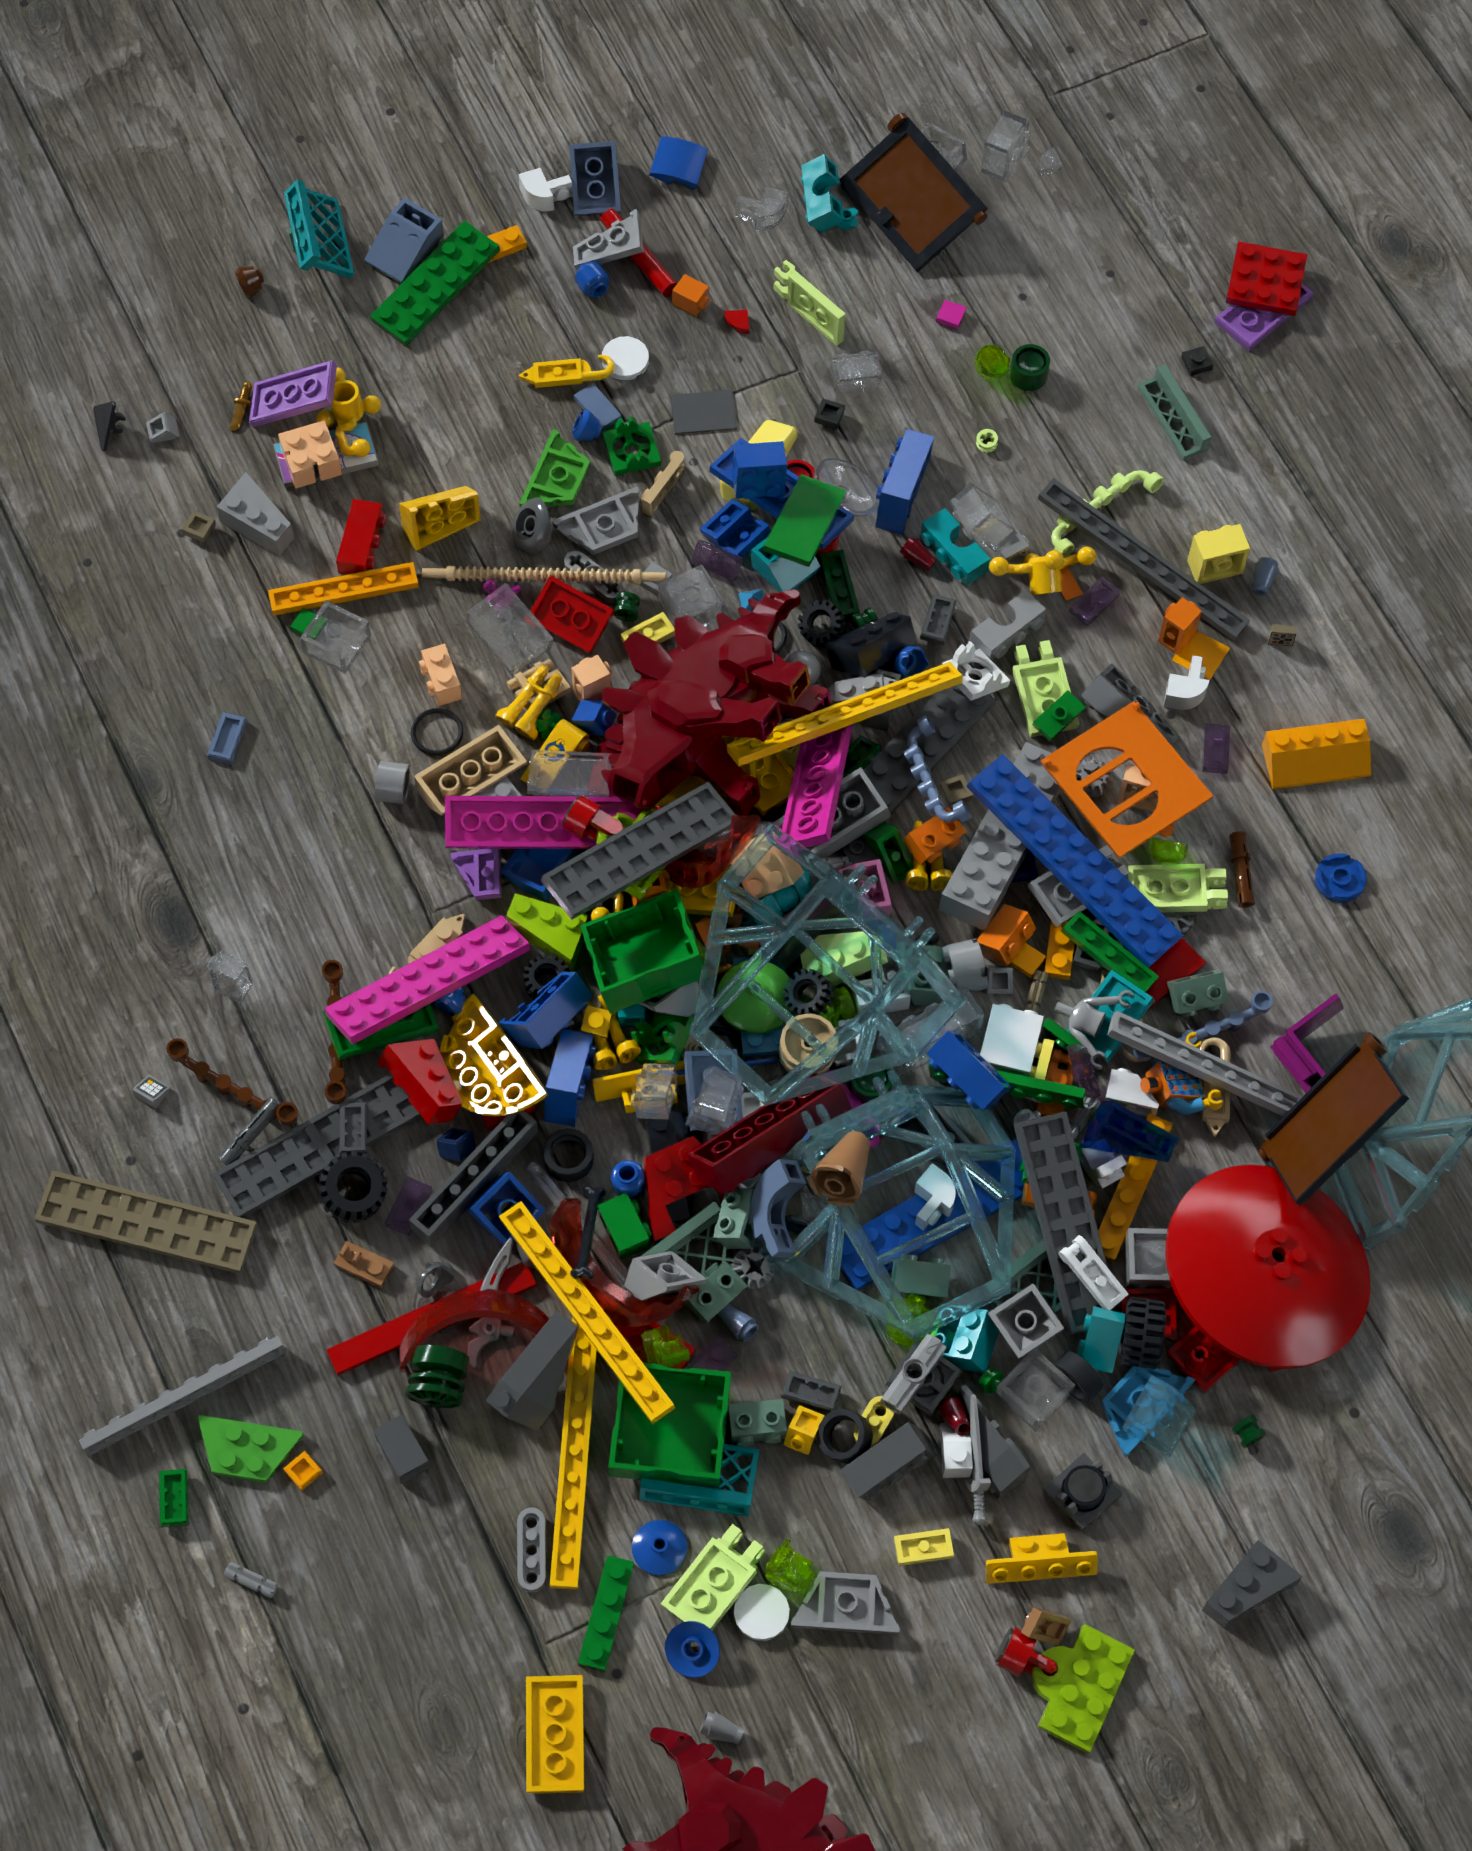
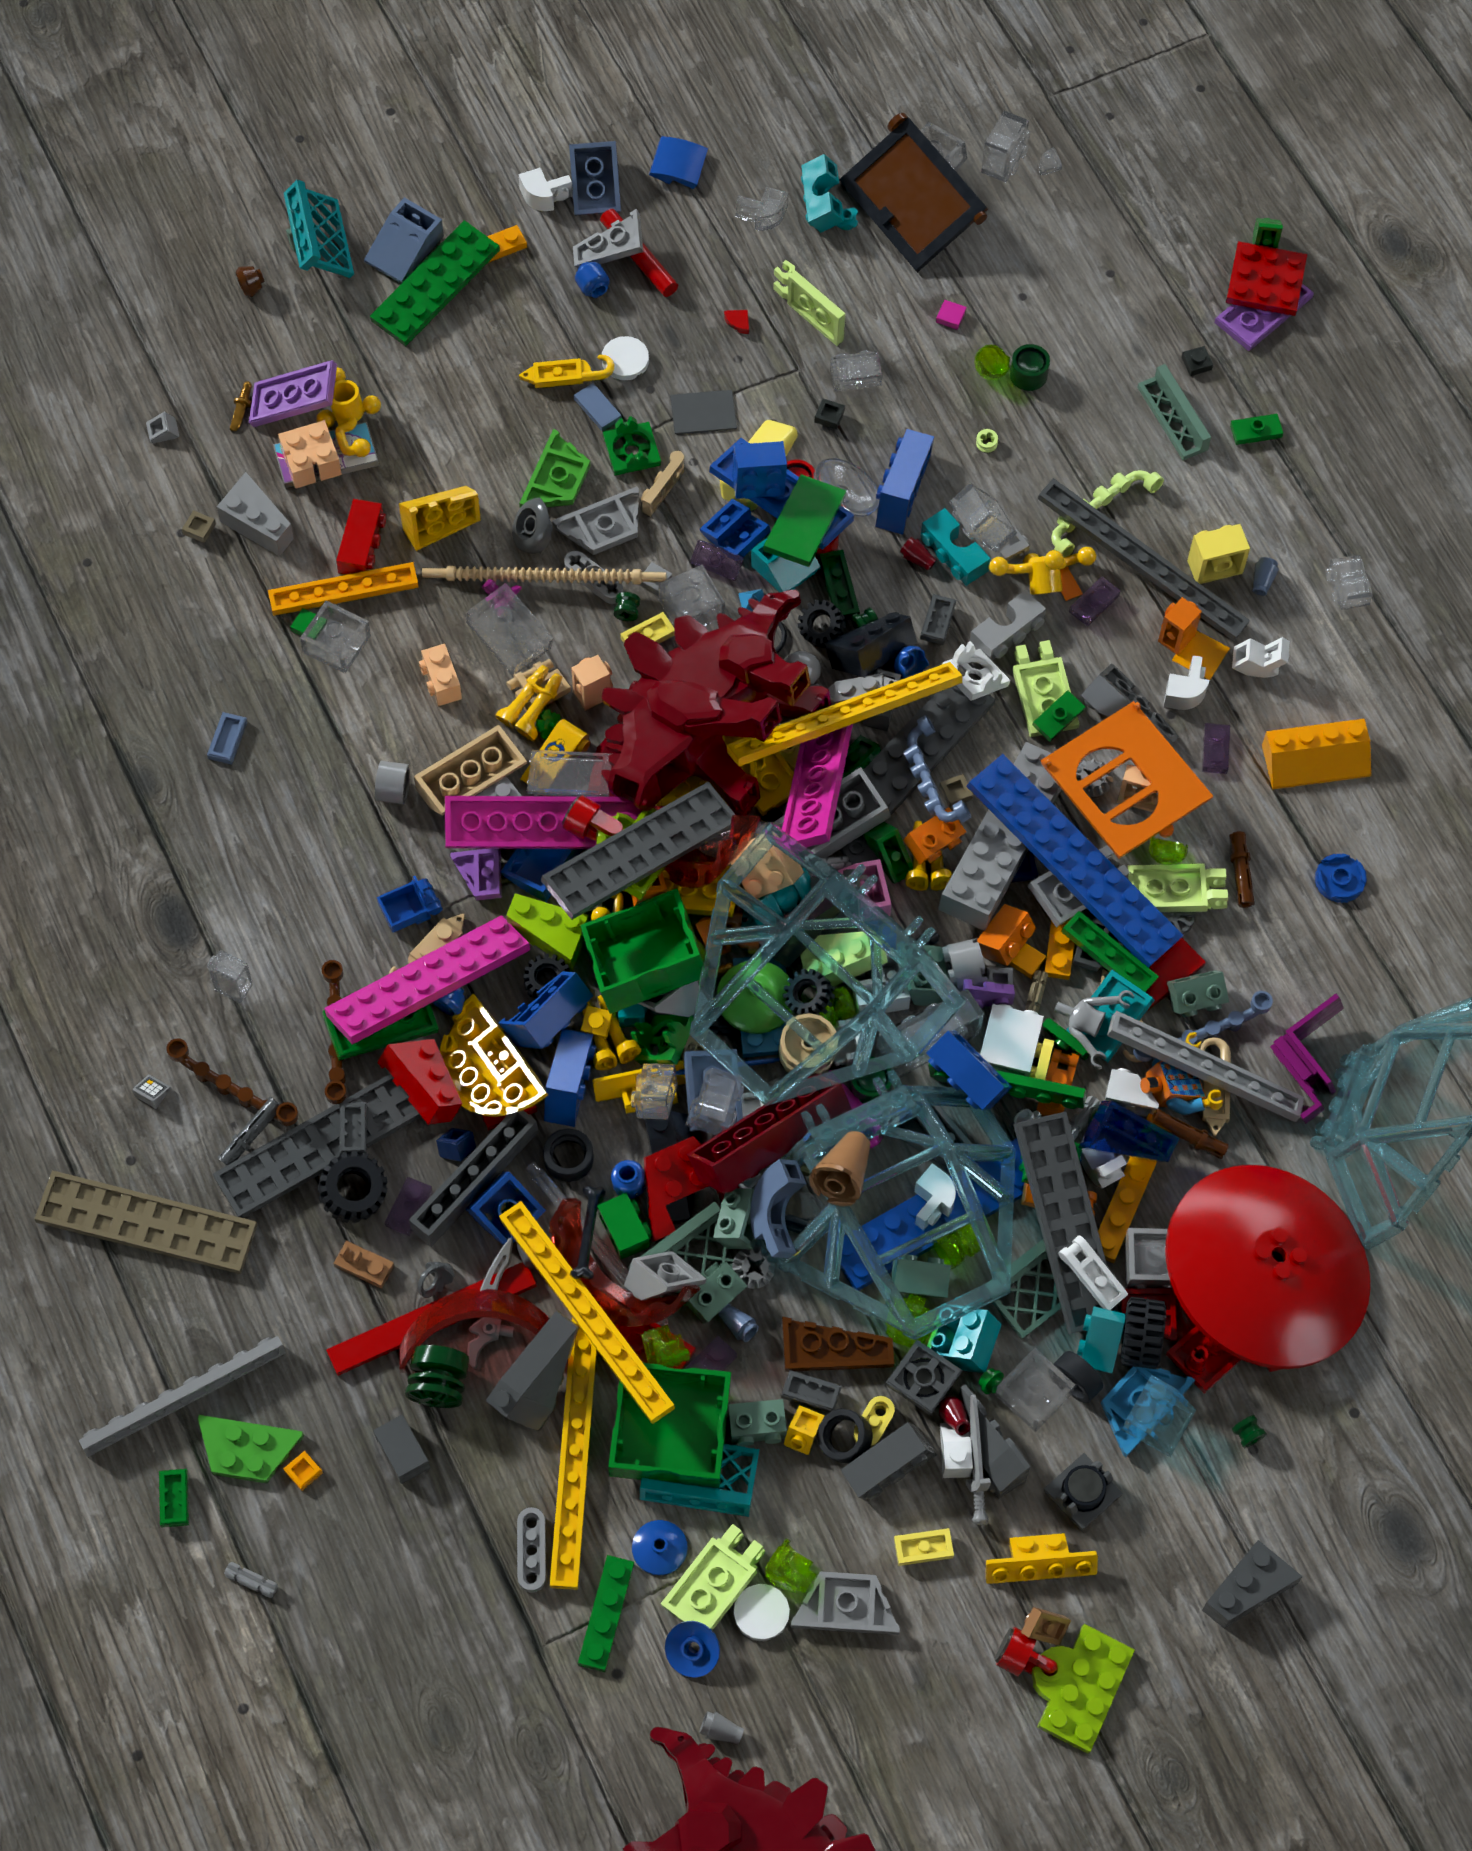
(105, 421): black piece -> none
(409, 904): none -> blue piece
(431, 711): black tyre -> none
(554, 1734): yellow plate -> none
(571, 614): red plate -> none
(586, 426): blue cone -> none
(593, 717): blue brick -> none
(690, 295): orange brick -> none
(826, 1348): none -> reddish brown wing
(903, 1386): light grey piece -> none
(957, 1245): none -> clear neon green wheel
(990, 993): none -> medium lavender wing
(1026, 1321): light grey slope -> none
(1083, 1070): clear purple plate -> none
(1194, 1136): none -> reddish brown pin
(1256, 429): none -> green plate
(1260, 660): none -> white brick
(1267, 232): none -> green slope
(1282, 635): dark tan tile -> none
(1333, 1119): reddish brown door -> none
(1349, 582): none -> clear brick

